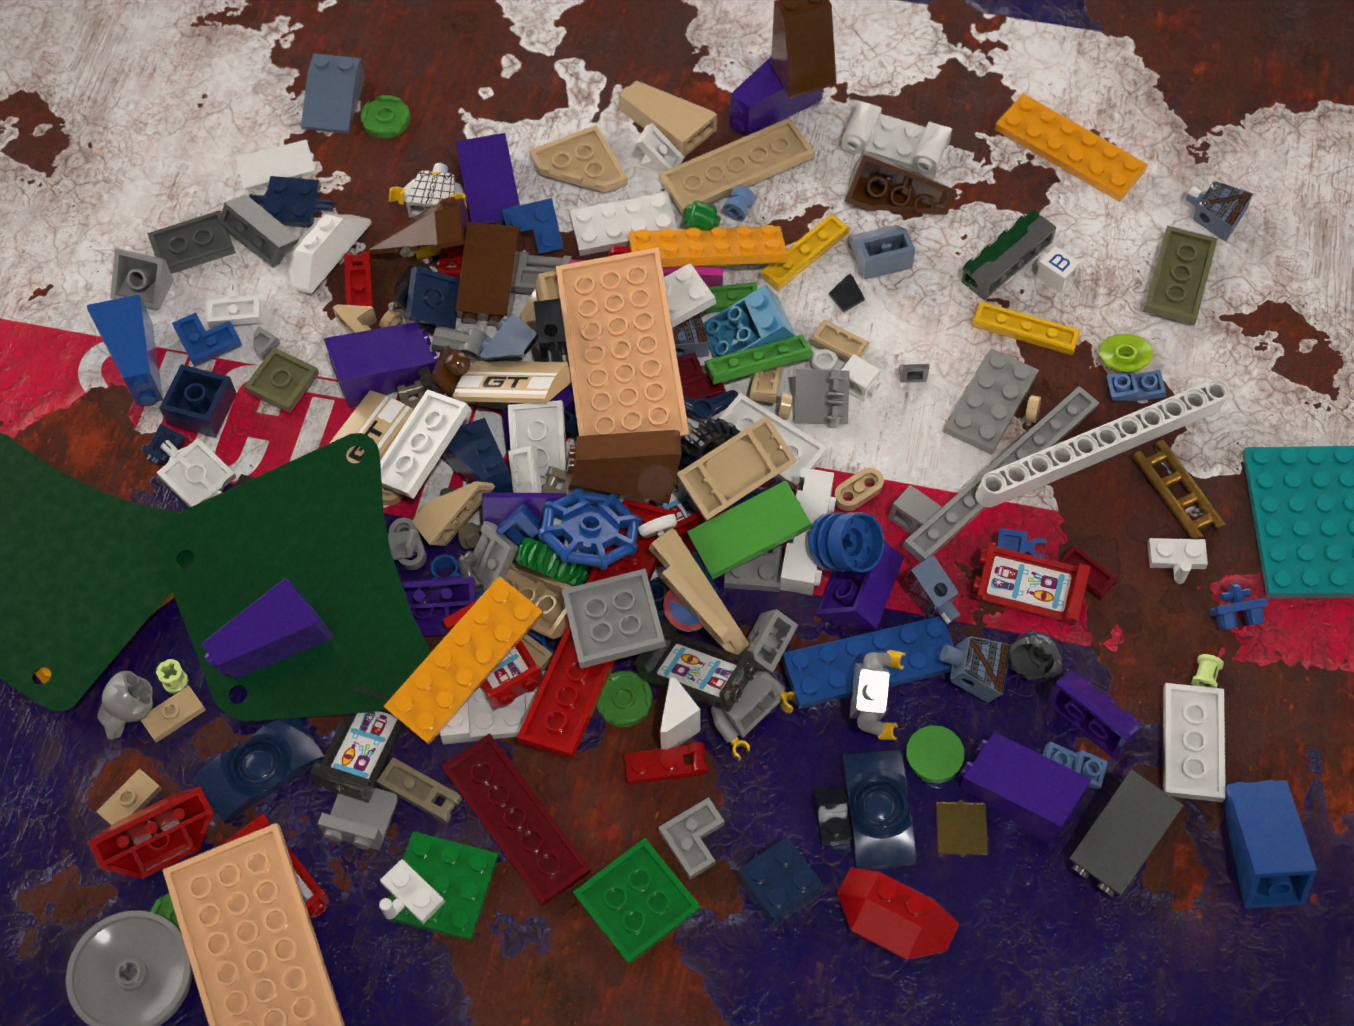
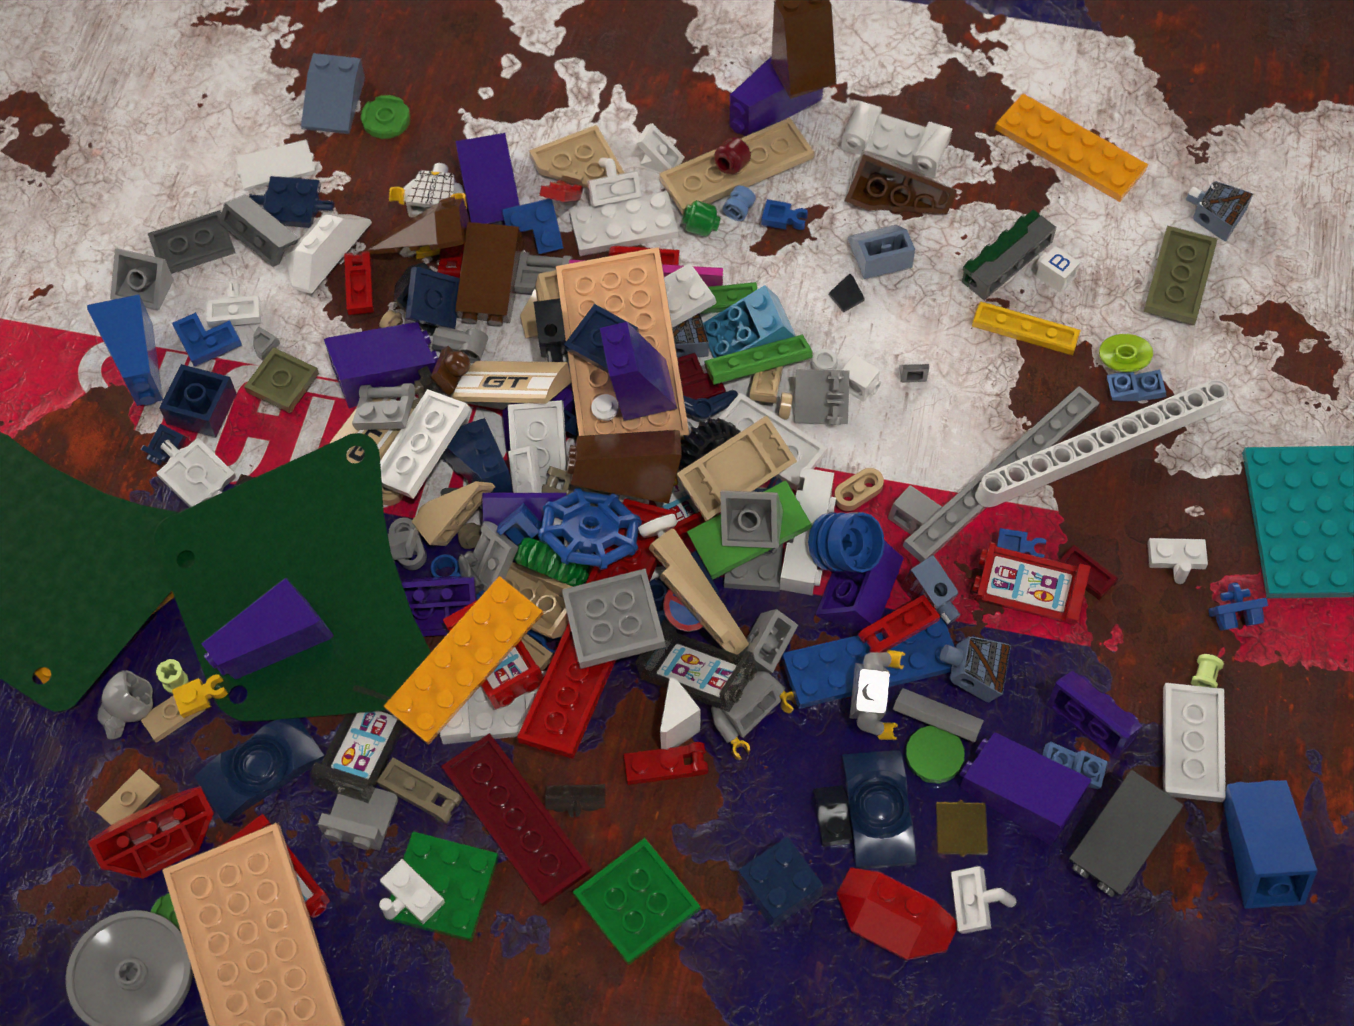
(194, 695): none -> yellow plate
(354, 318): tan slope -> none
(383, 414): none -> light grey plate
(510, 342): sand blue slope -> none
(562, 191): none -> red plate
(575, 797): none -> clear smoke plate
(587, 339): none -> dark blue plate
(605, 407): none -> white plate
(614, 186): none -> white plate
(625, 699): bright green tile -> none
(636, 372): none -> dark purple slope
(677, 119): tan slope -> none
(685, 833): light grey plate -> none
(713, 247): light orange plate -> none
(732, 156): none -> dark red head
(751, 519): none -> light grey slope
(779, 214): none -> blue plate
(805, 252): yellow tile -> none
(839, 341): tan plate -> none
(900, 625): none -> red plate
(938, 715): none -> light grey tile
(973, 899): none -> white plate
(991, 401): light grey plate -> none
(1033, 409): tan tile -> none
(1036, 656): dark grey hair -> none
(1177, 505): pearl gold bar -> none

